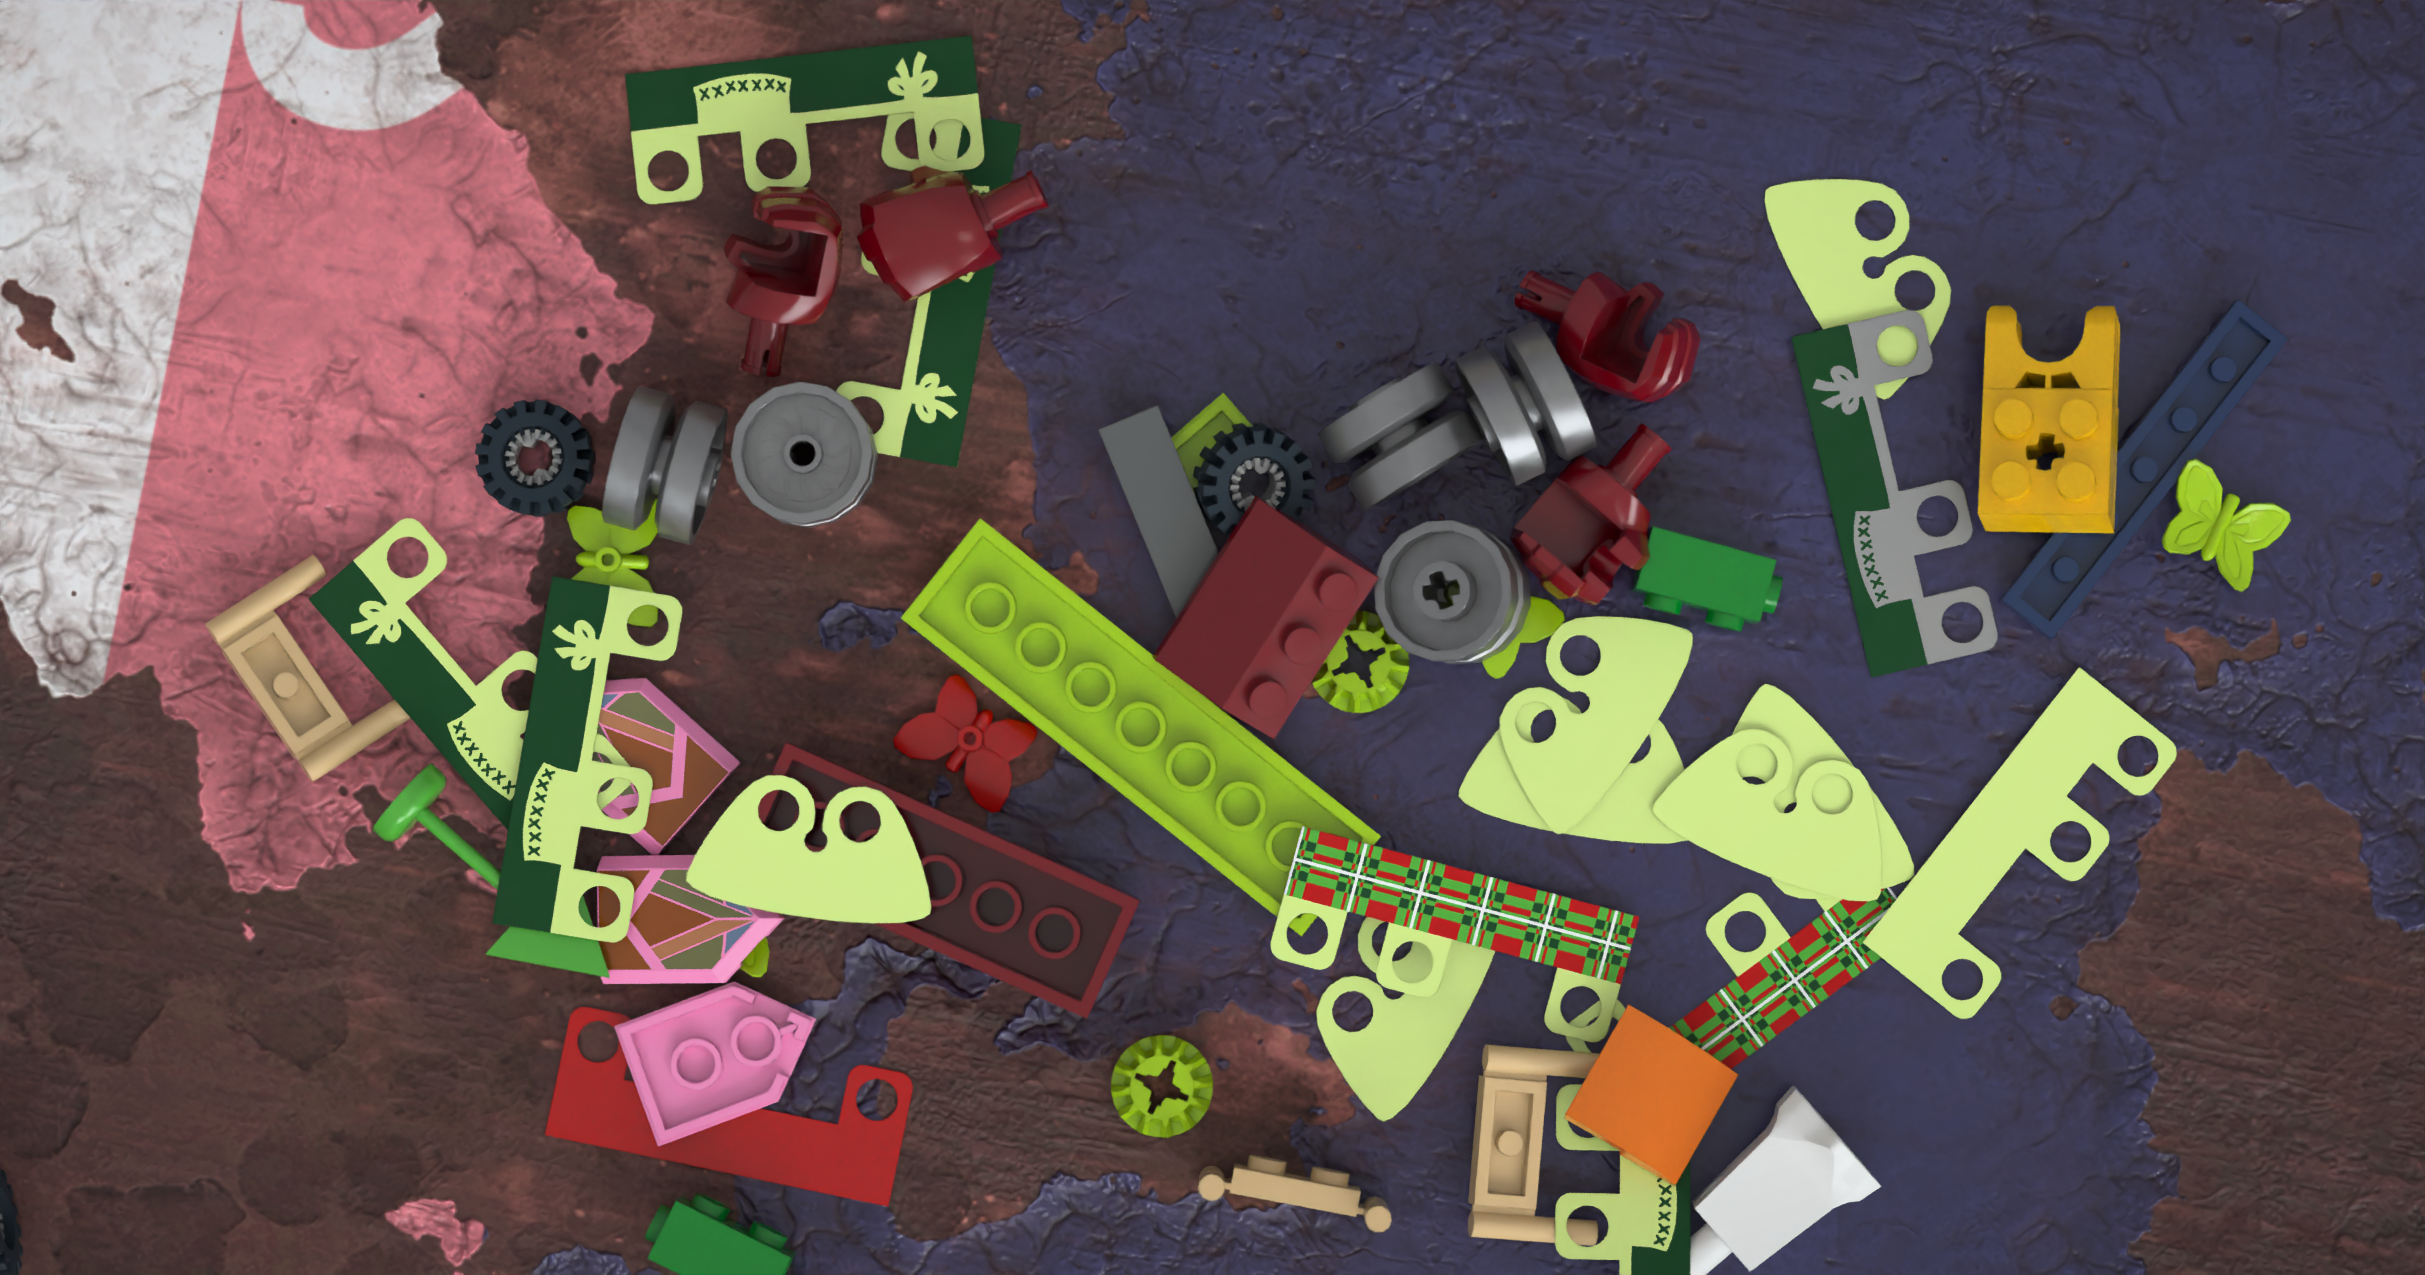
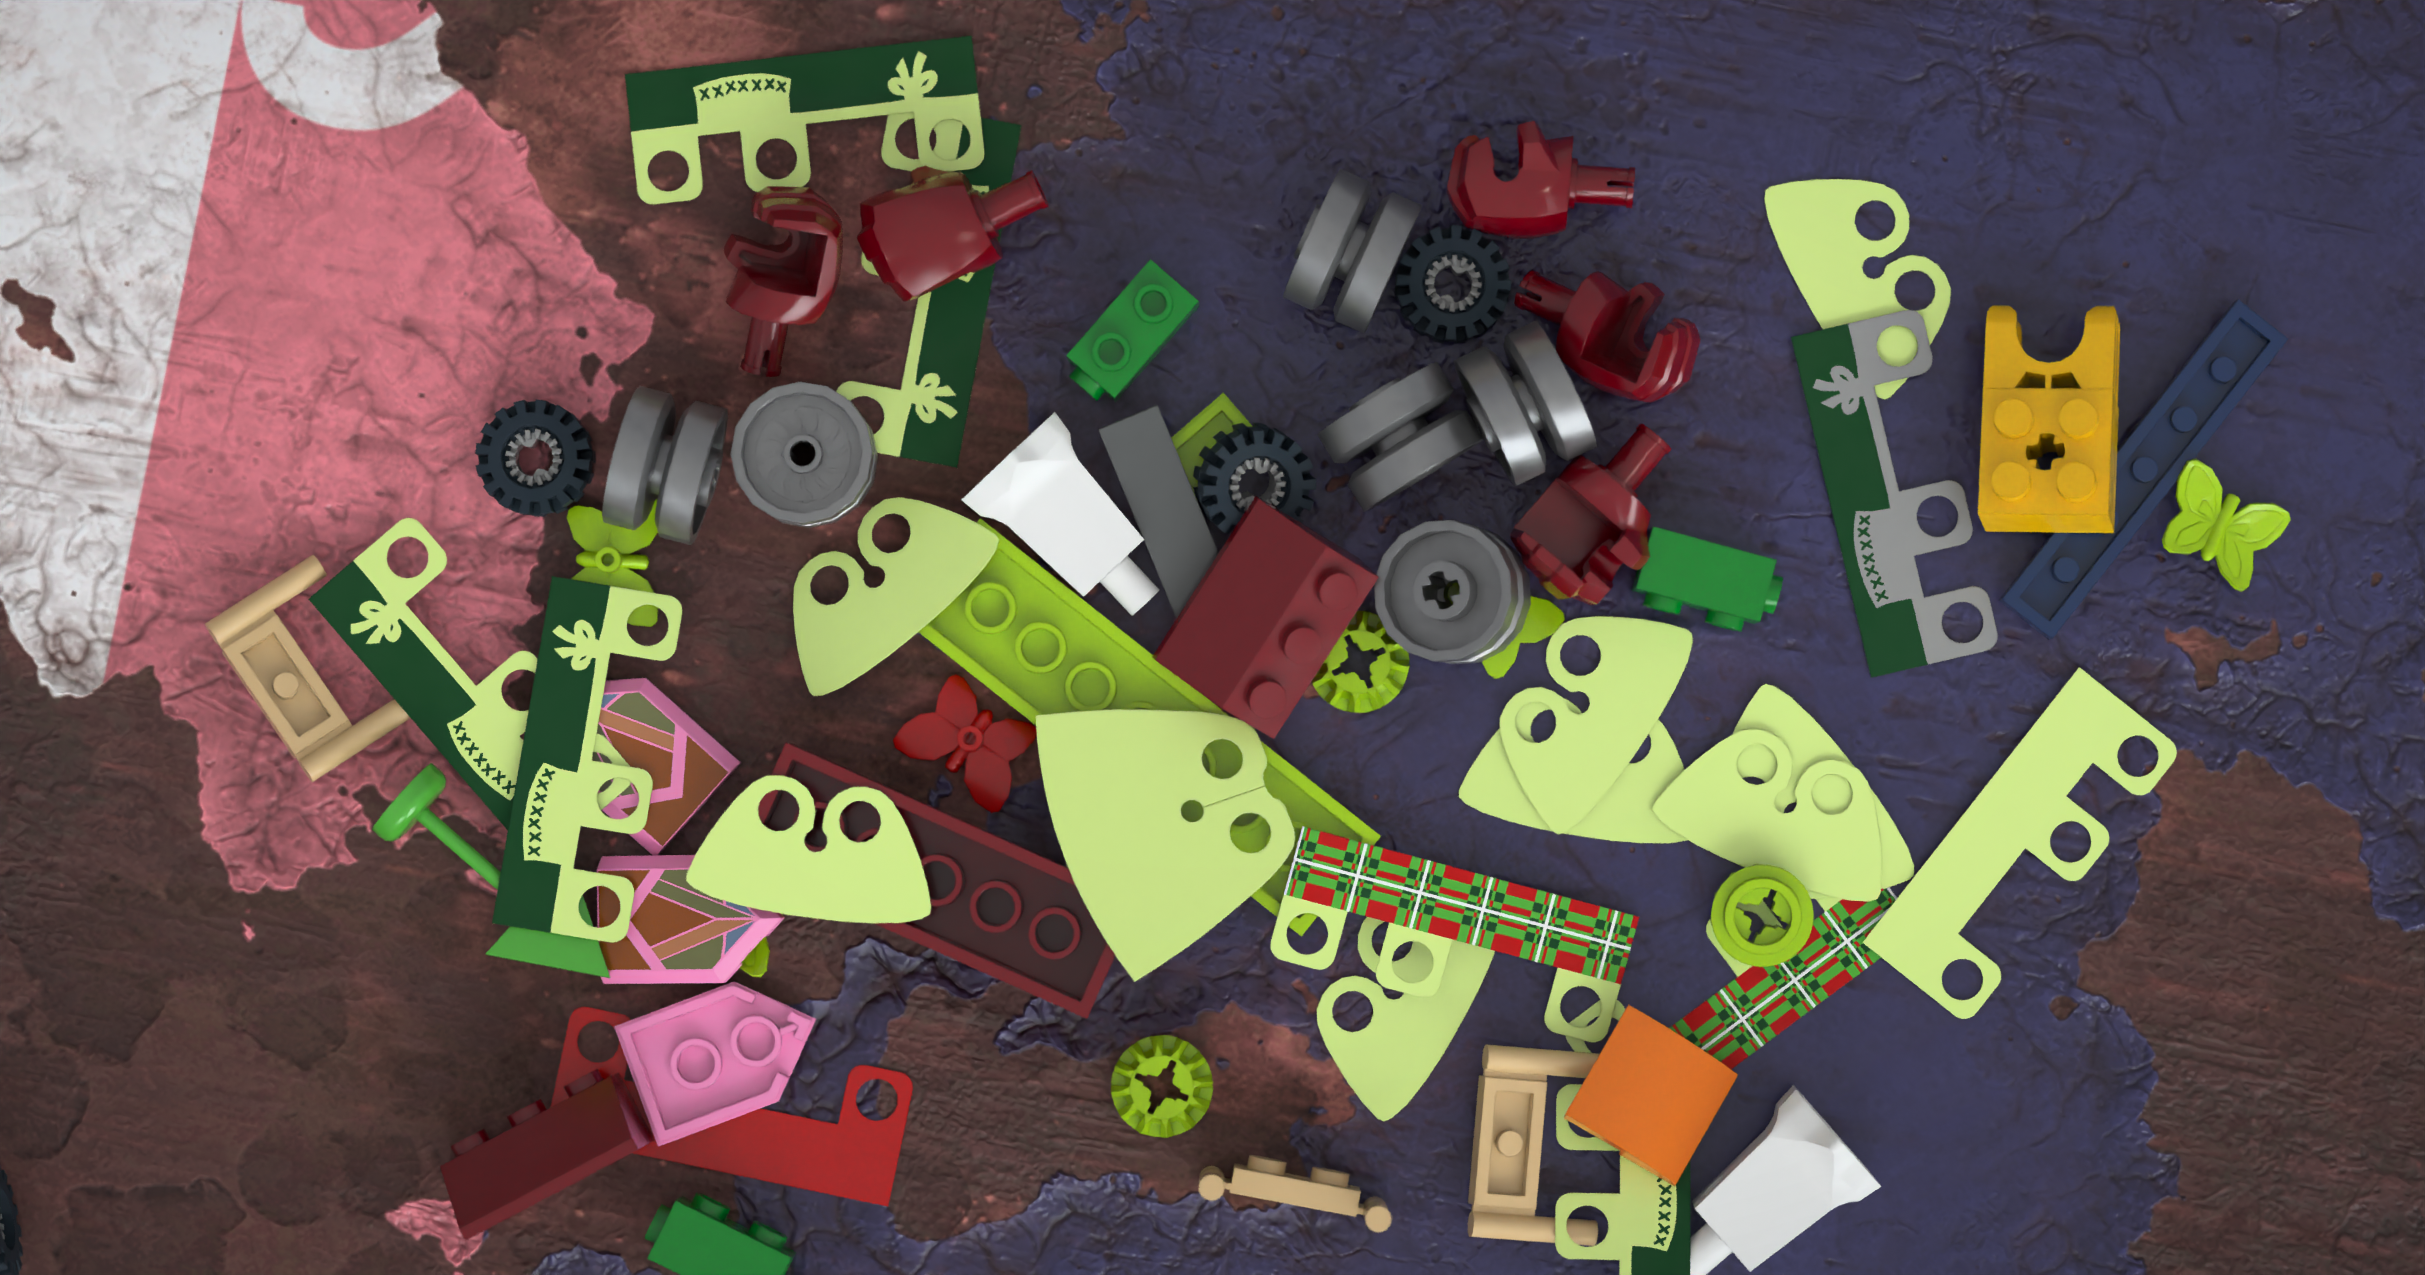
(542, 1152): none -> dark red slope
(871, 623): none -> yellowish green piece
(1064, 516): none -> white piece
(1116, 811): none -> yellowish green piece
(1130, 333): none -> green brick
(1350, 250): none -> flat silver wheel
(1462, 253): none -> black bush
(1539, 195): none -> dark red piece
(1772, 943): none -> lime gear

